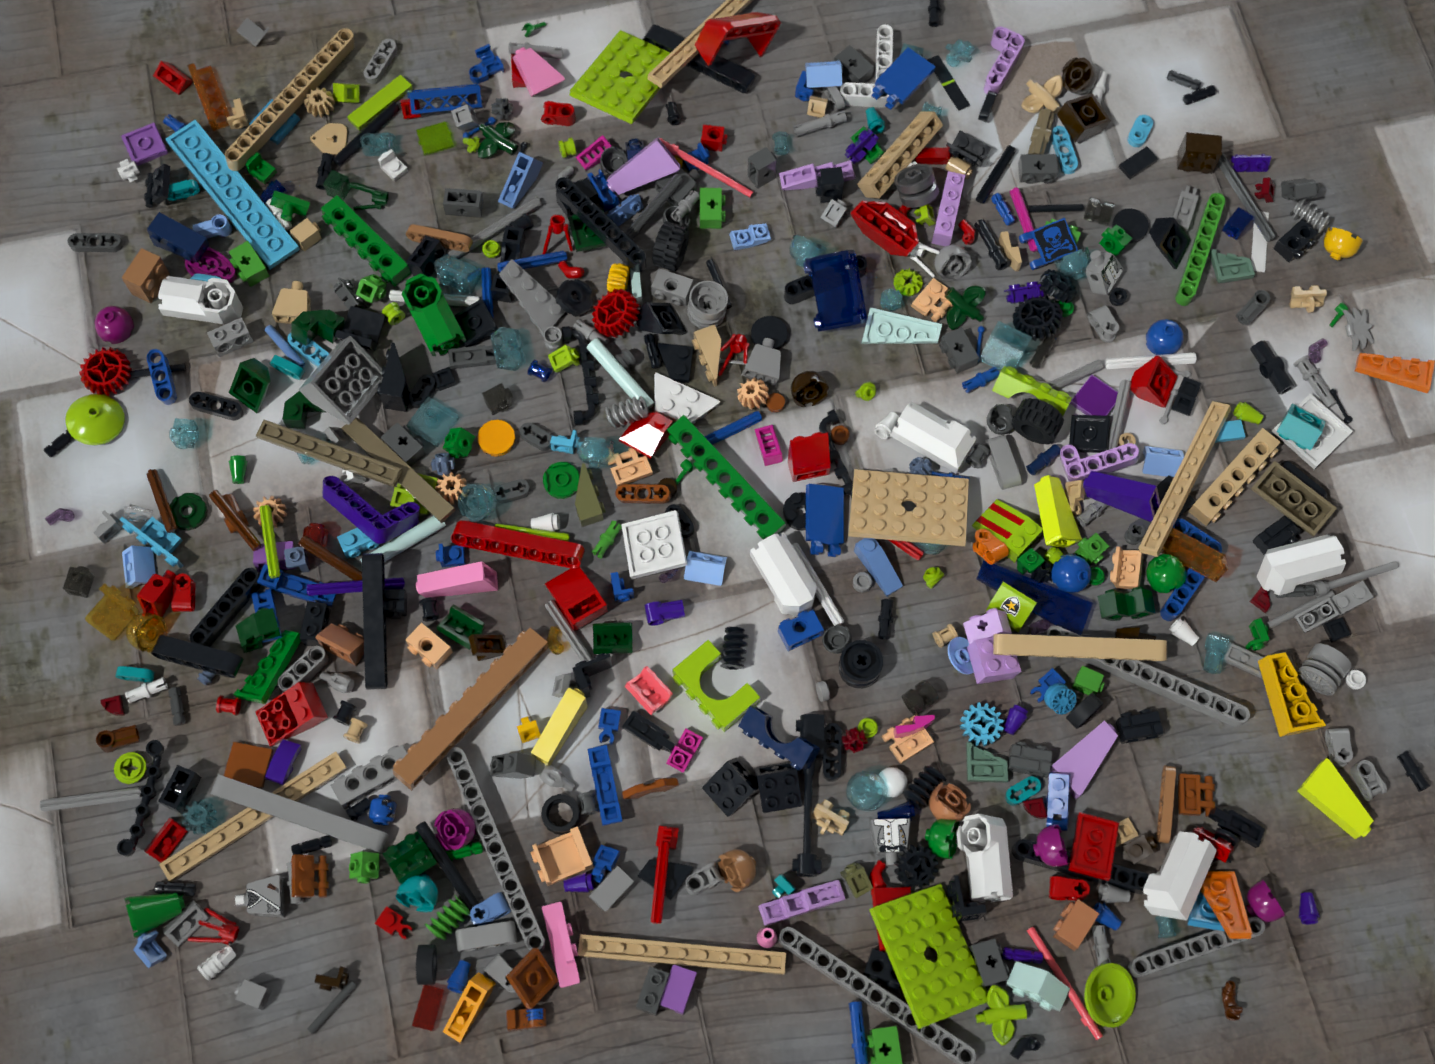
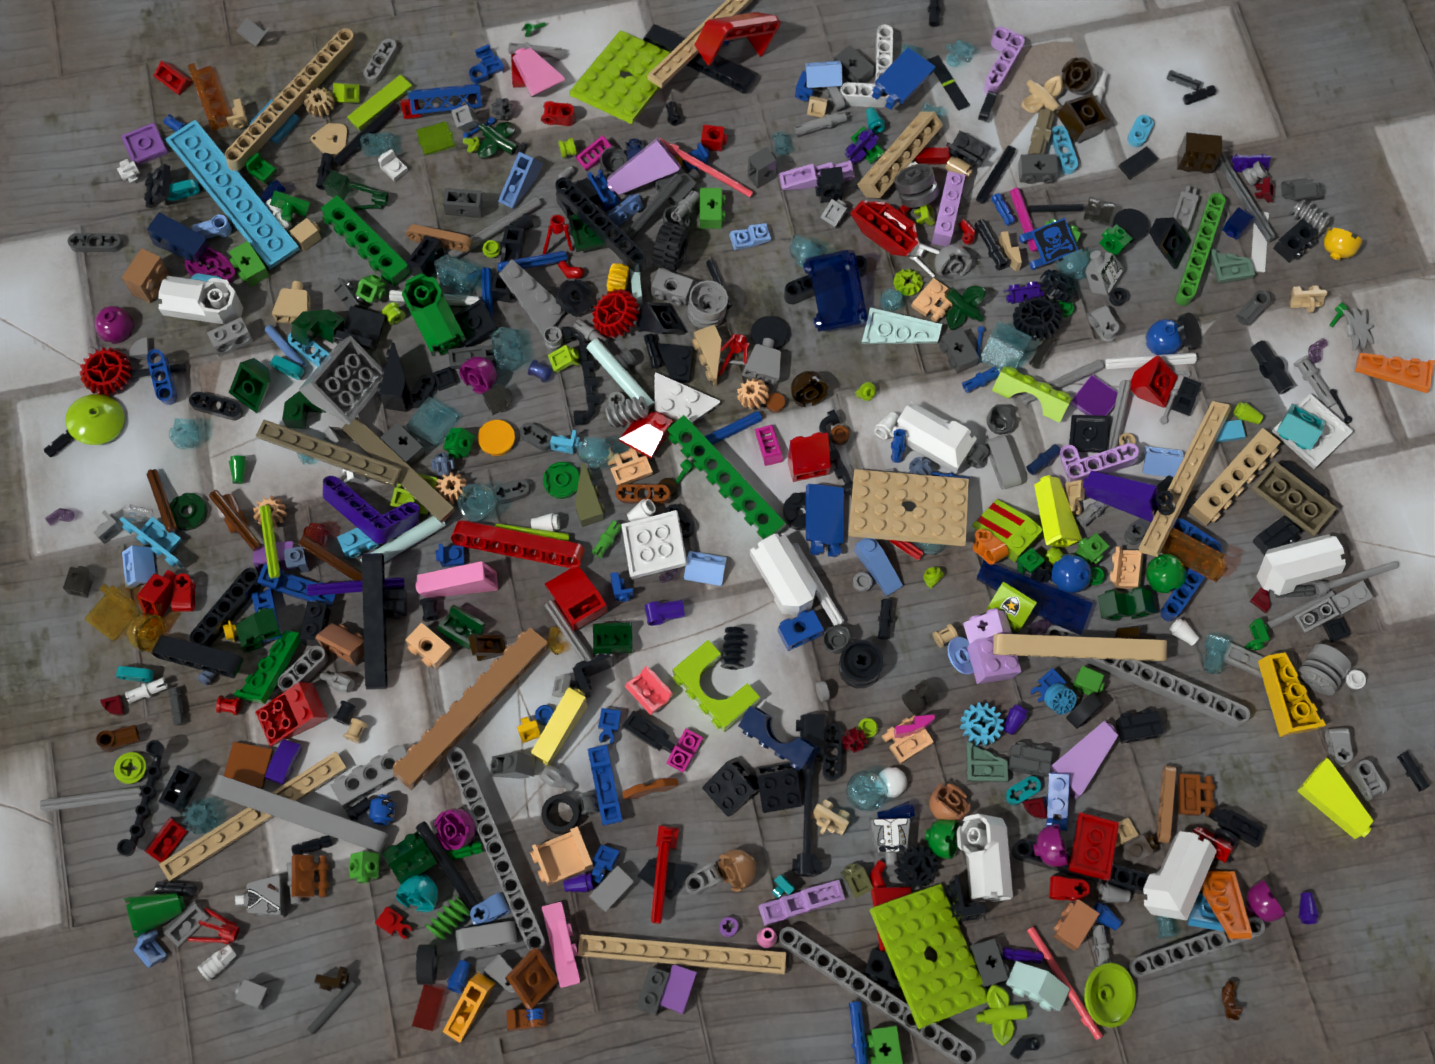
(139, 348): none -> light grey tile
(230, 631): none -> yellow plate
(479, 374): none -> magenta cylinder
(543, 714): none -> blue tile
(612, 396): none -> light grey bush
(642, 510): none -> white cone
(733, 930): none -> medium lavender bush
(898, 445): none -> blue pin
(922, 786): black piece -> none
(1037, 421): black tyre -> none
(1163, 502): none -> black bush
(1189, 331): none -> black tile
(1253, 174): none -> light grey wheel

